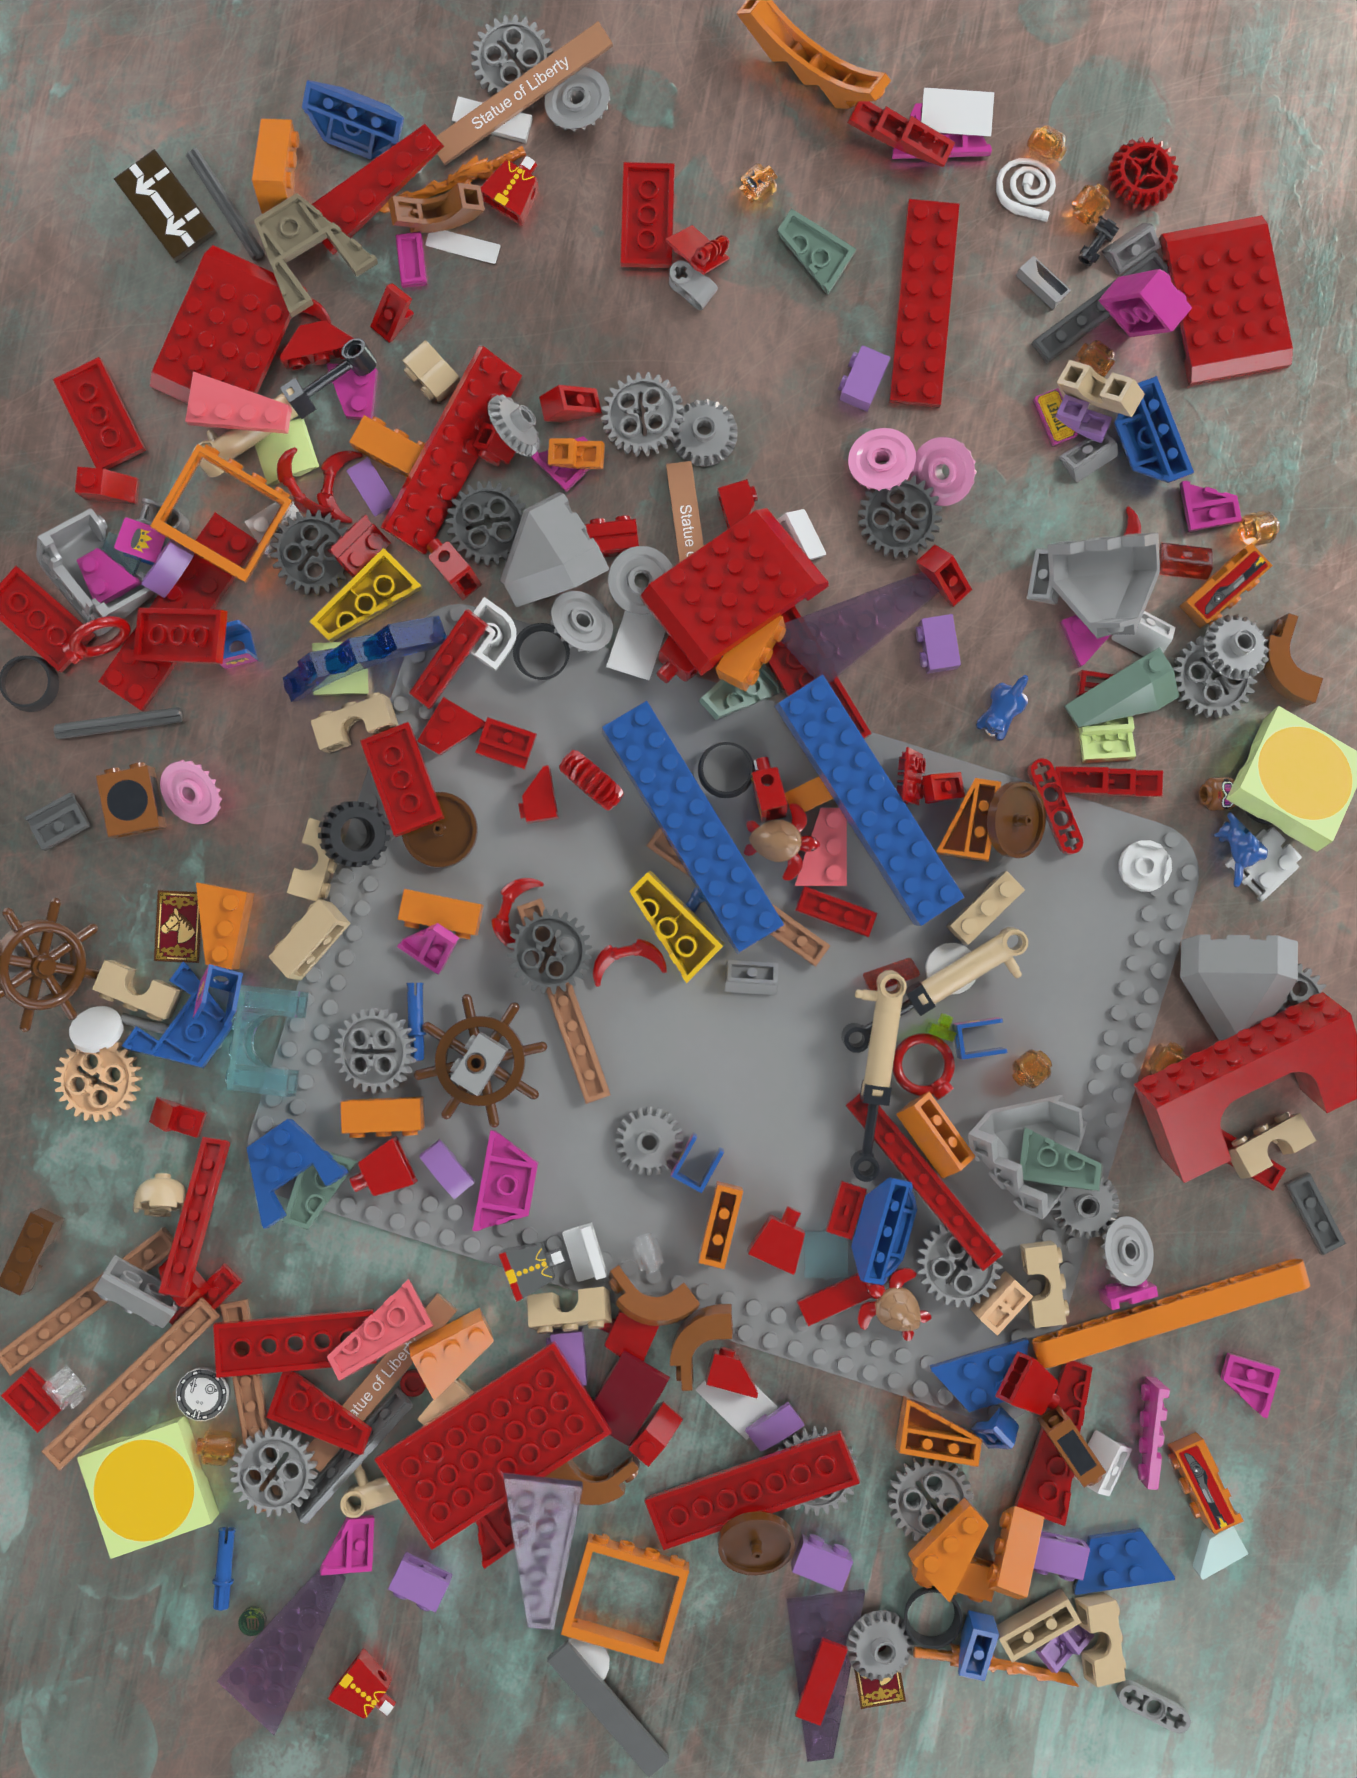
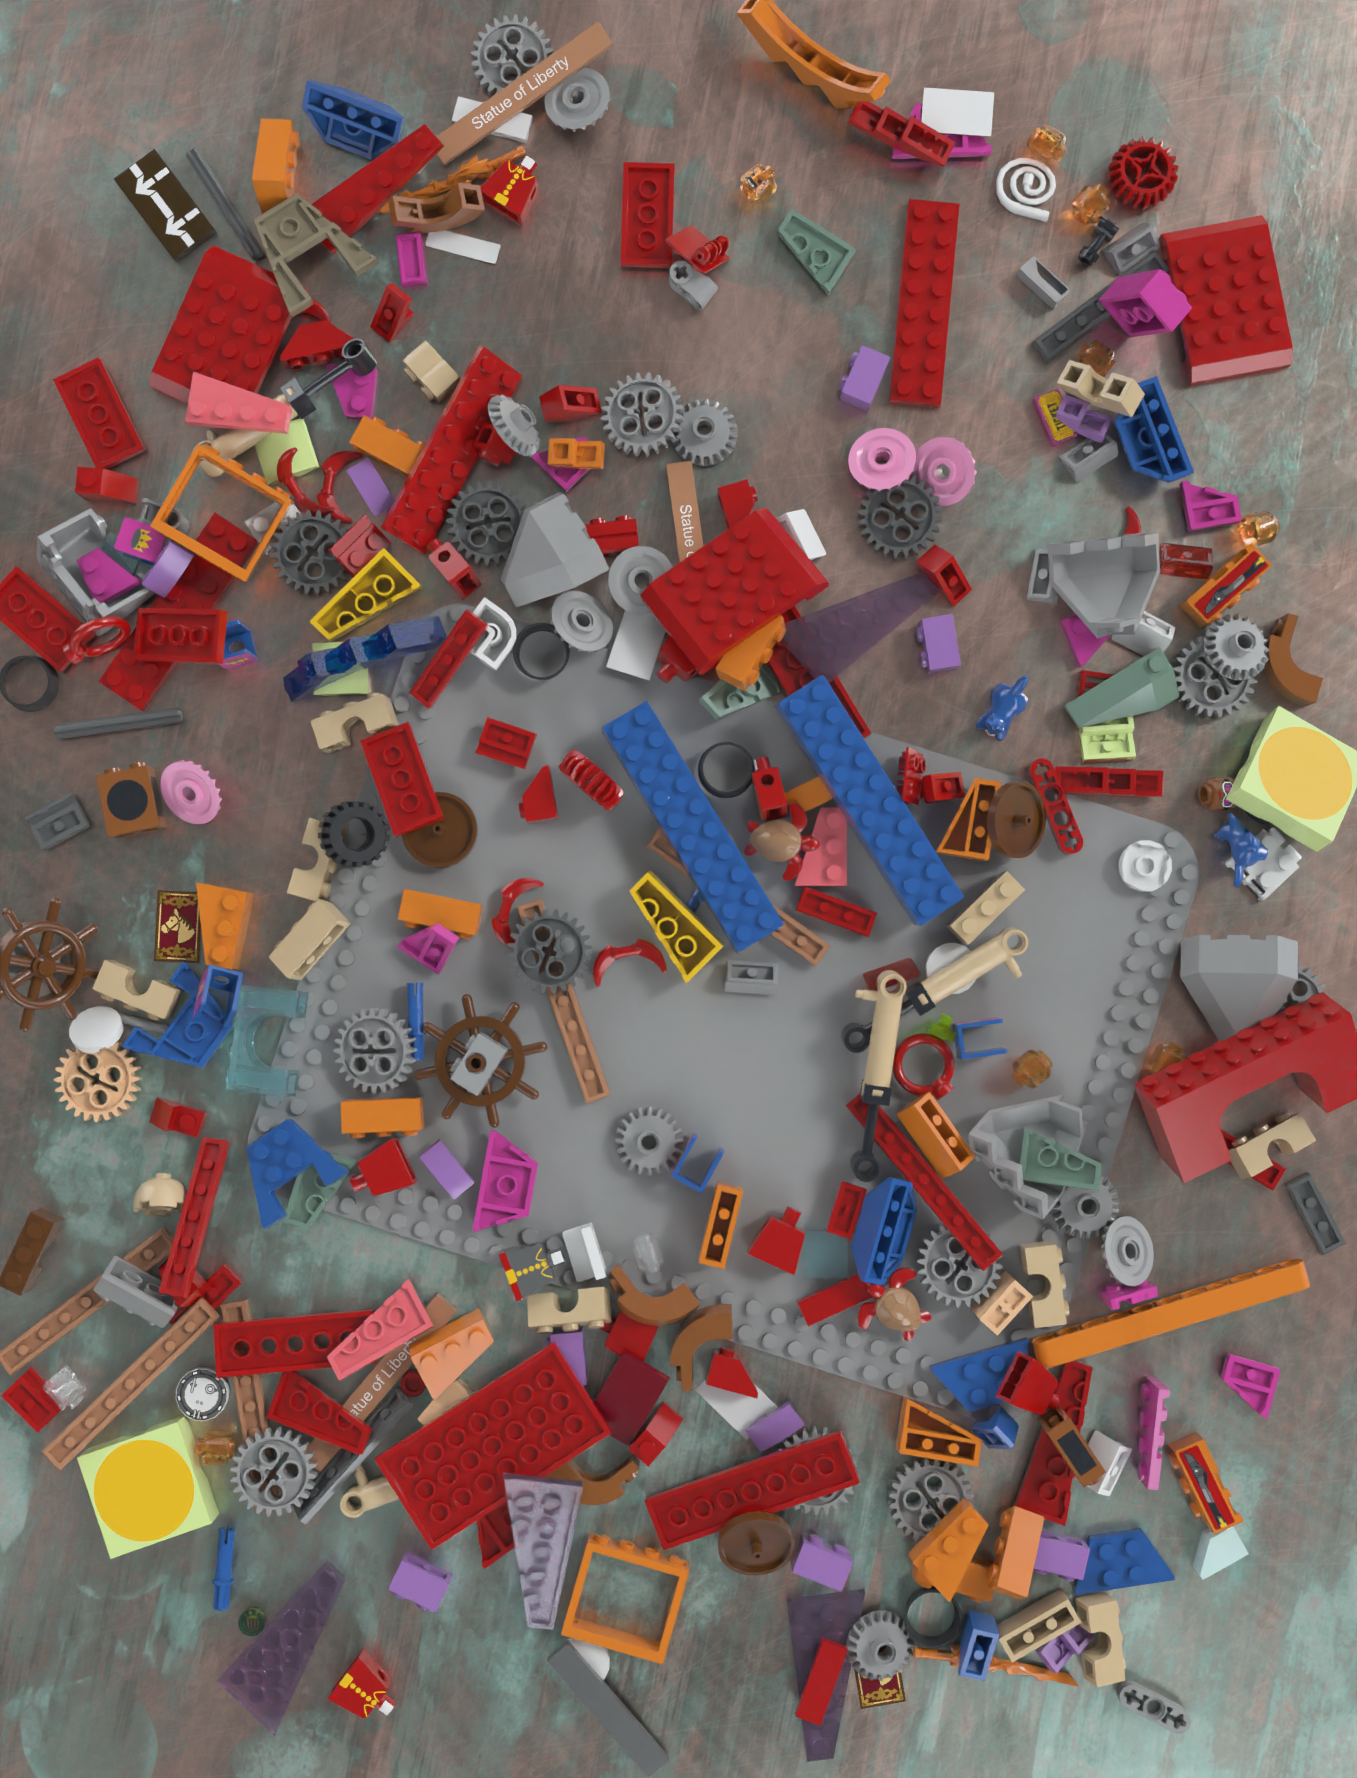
(351, 1547): dark pink wing -> none
(449, 726): red wing -> none

